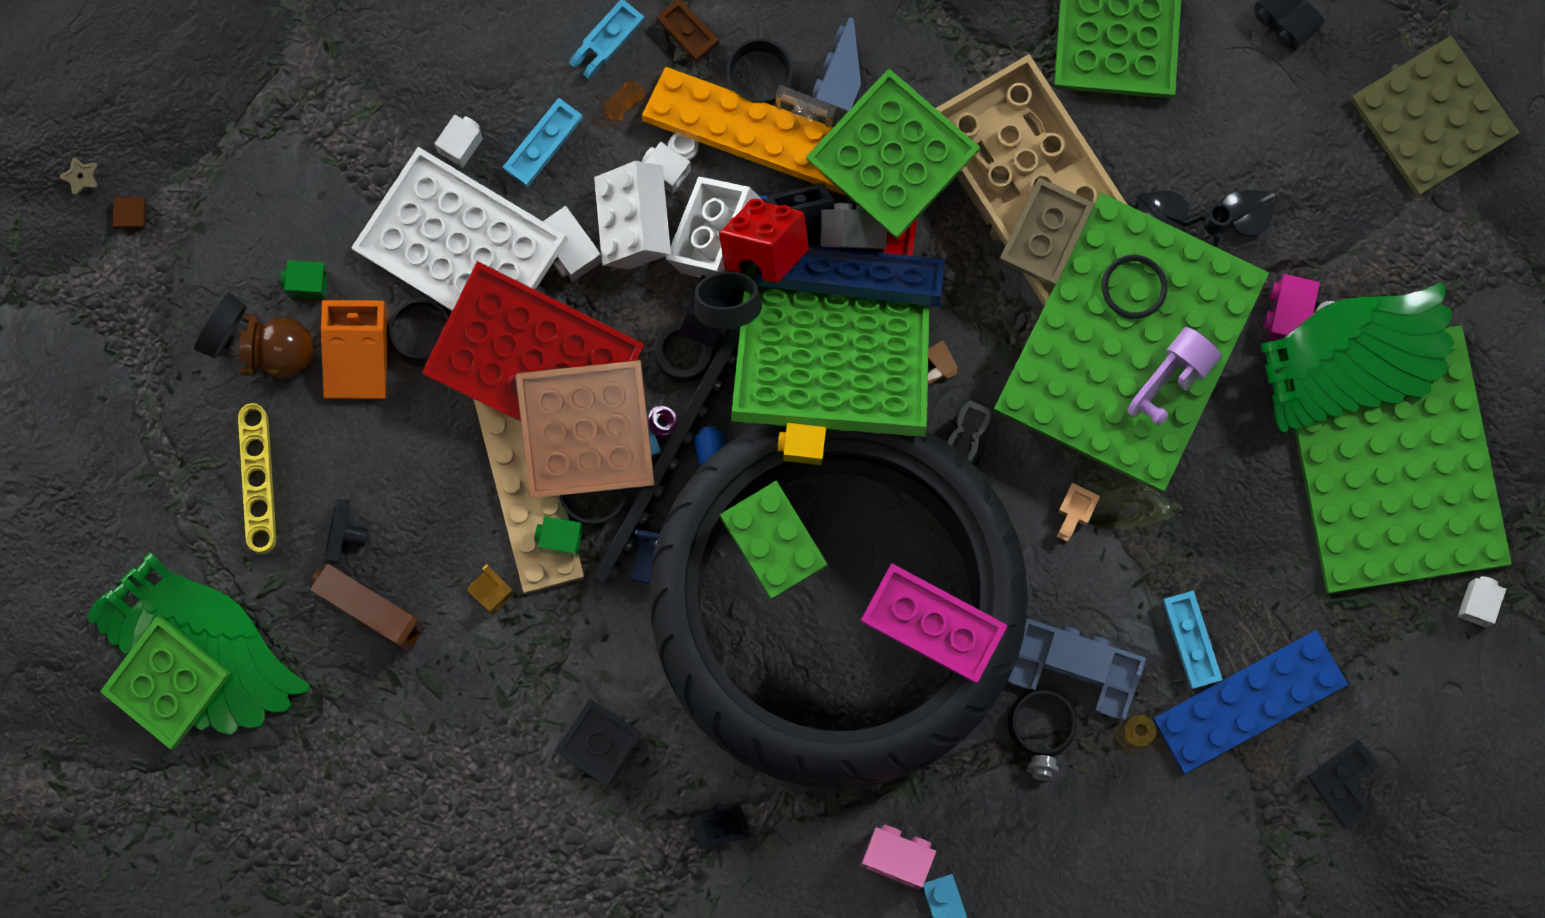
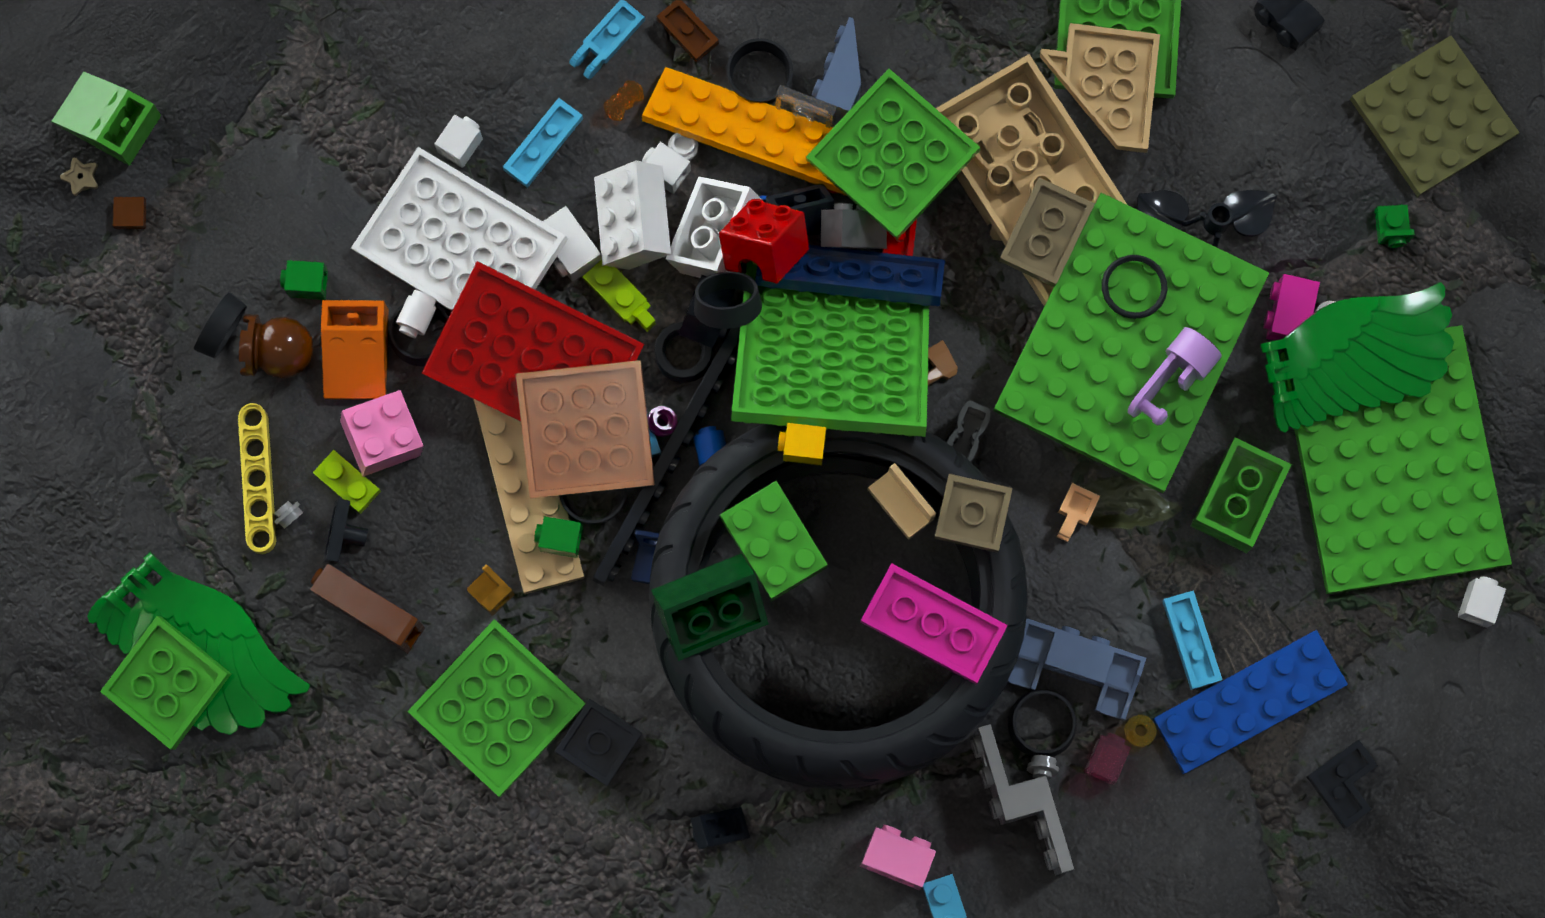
(107, 117): none -> bright green slope
(287, 514): none -> light grey plate
(346, 481): none -> lime plate
(381, 433): none -> bright pink brick
(416, 314): none -> white brick
(497, 708): none -> bright green plate
(620, 295): none -> lime hinge
(710, 606): none -> dark green slope
(902, 501): none -> tan panel
(973, 513): none -> dark tan plate
(1022, 801): none -> light grey bracket
(1107, 758): none -> clear pink brick
(1111, 79): none -> tan wing
(1241, 495): none -> bright green brick
(1393, 225): none -> green bracket

